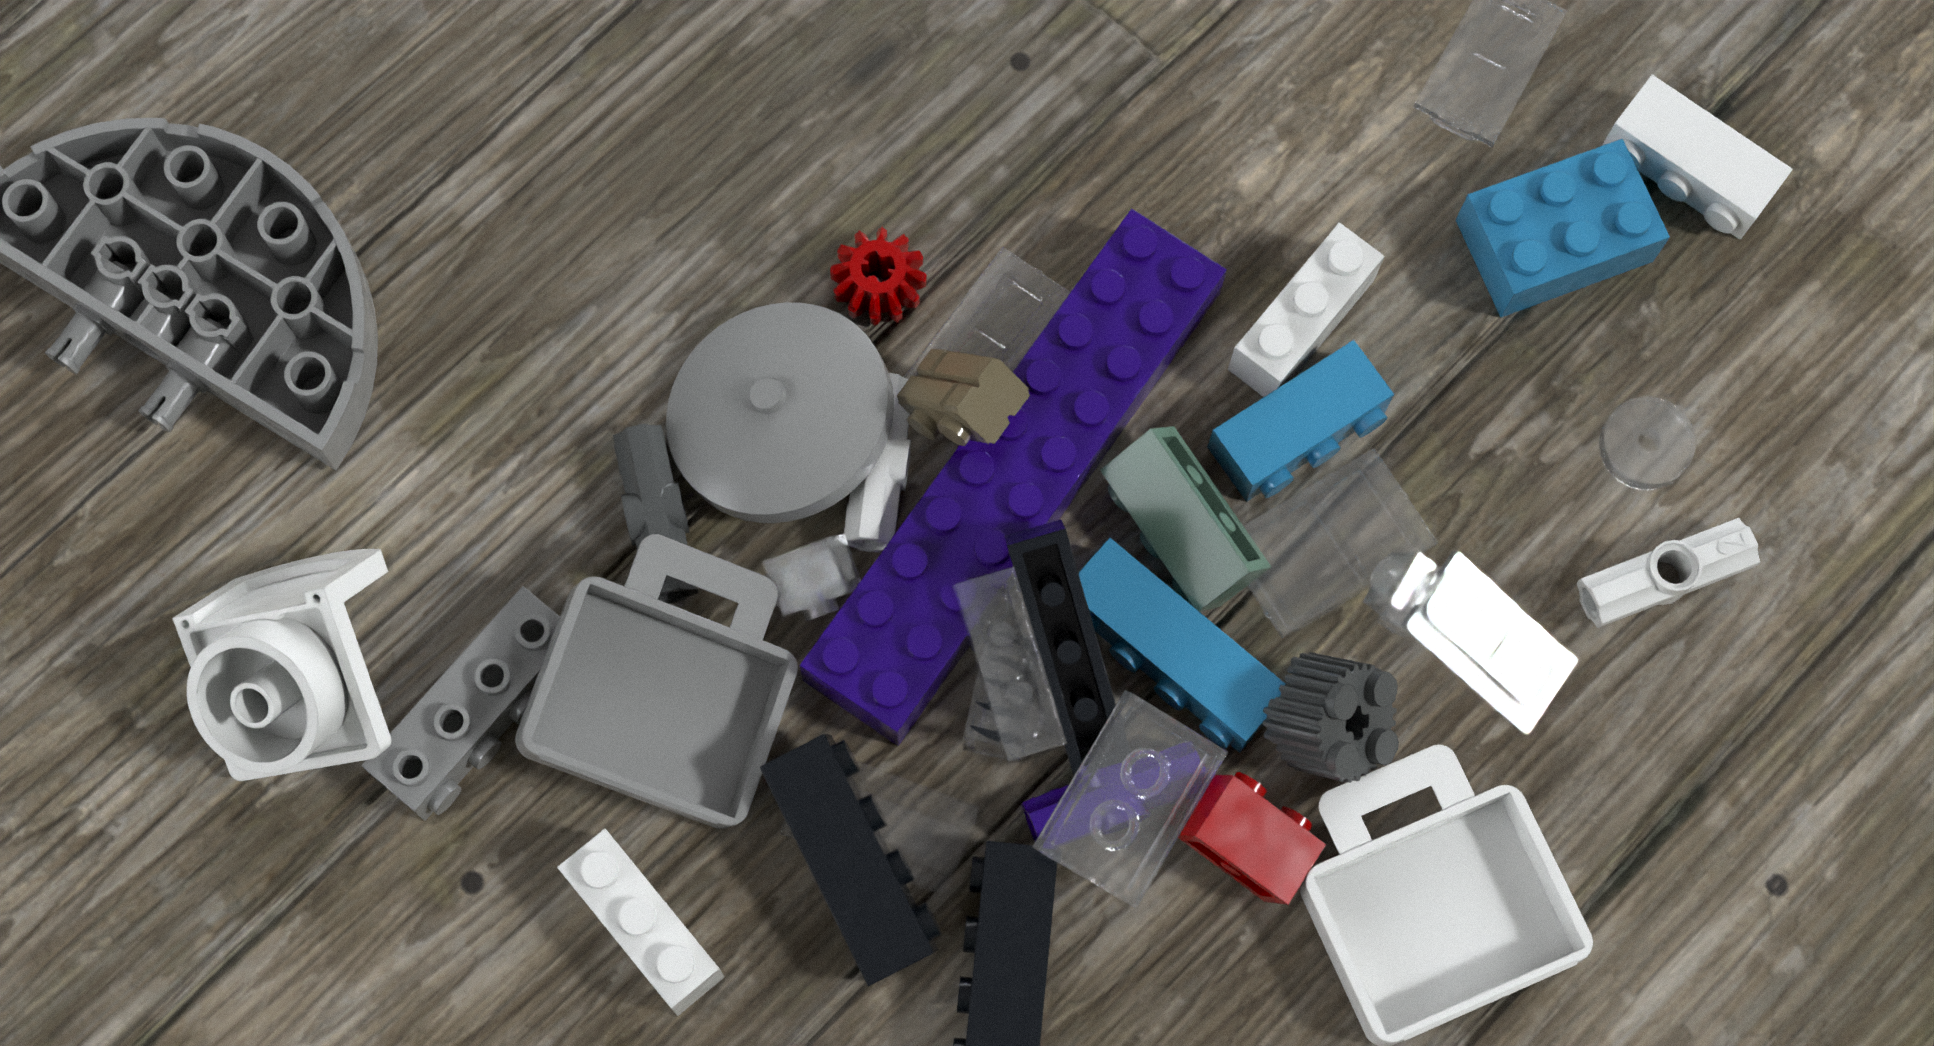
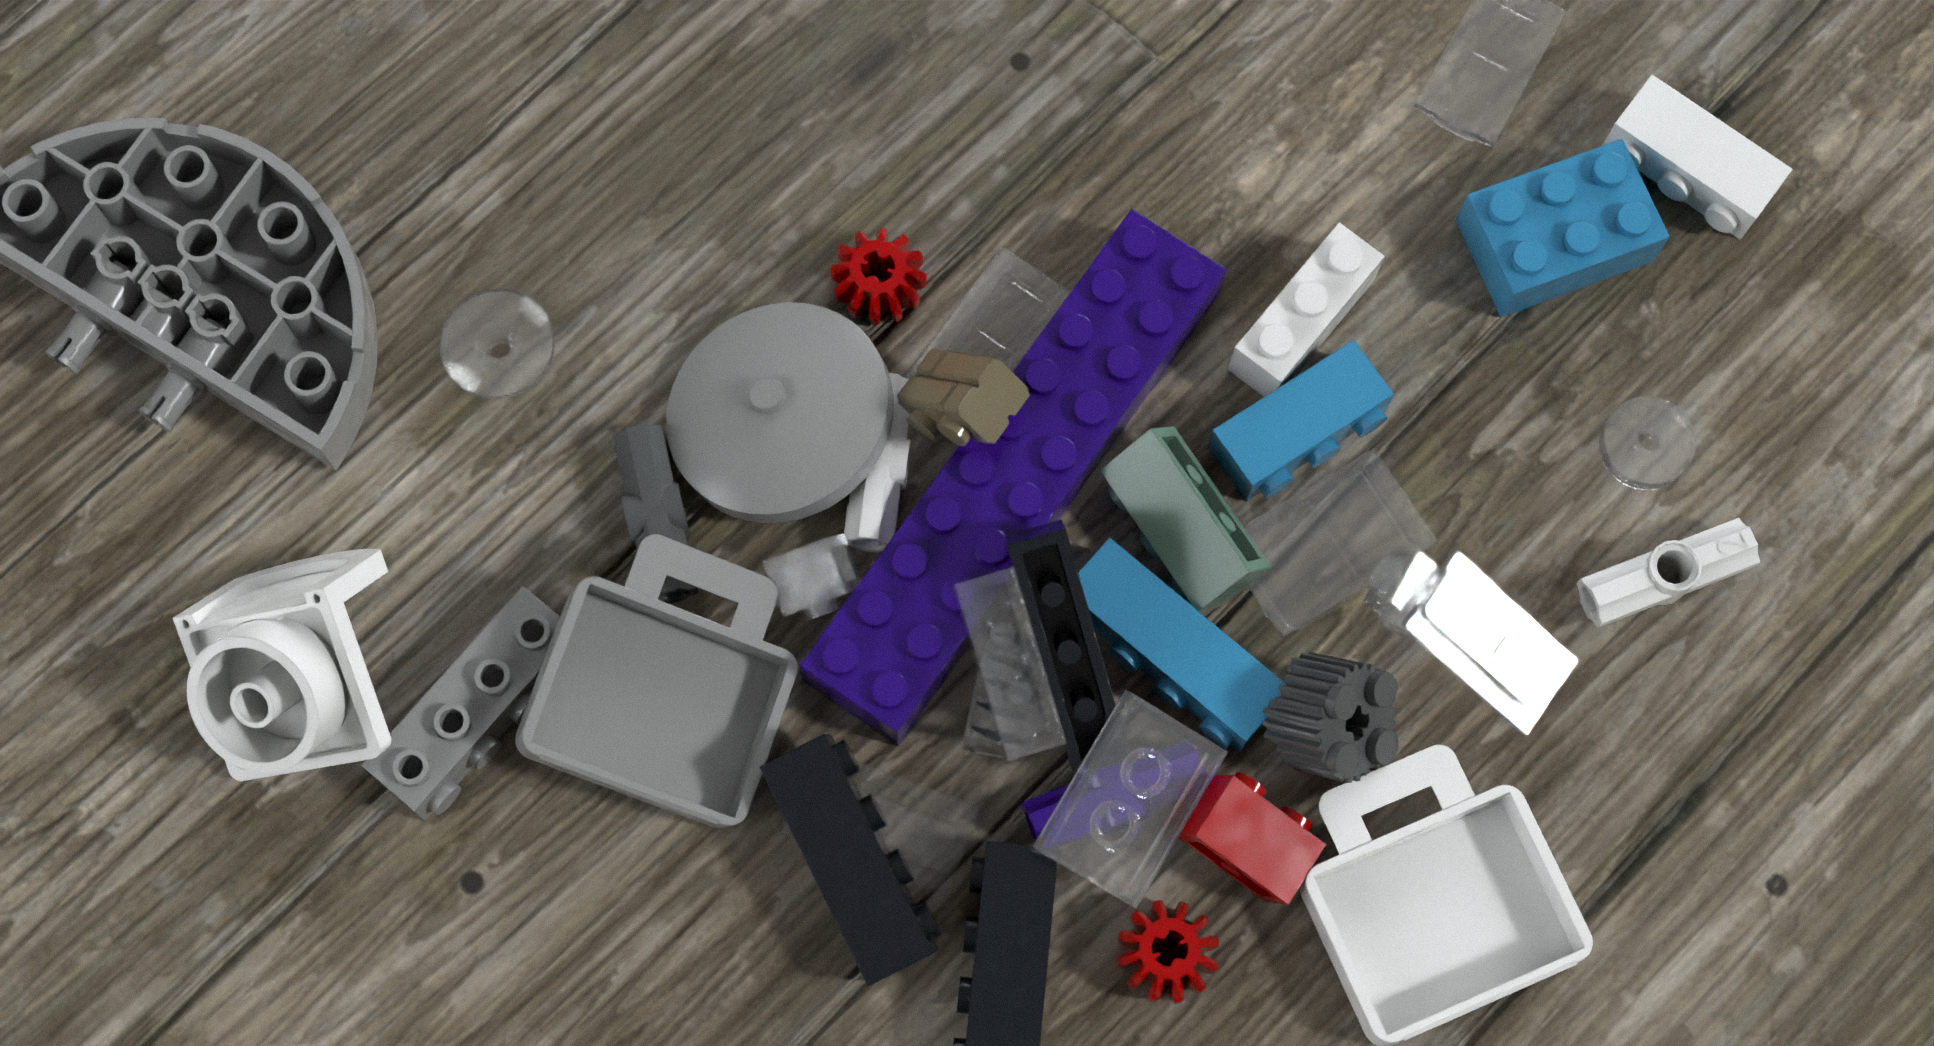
(492, 319): none -> clear dish
(641, 922): white brick -> none
(1179, 969): none -> red gear

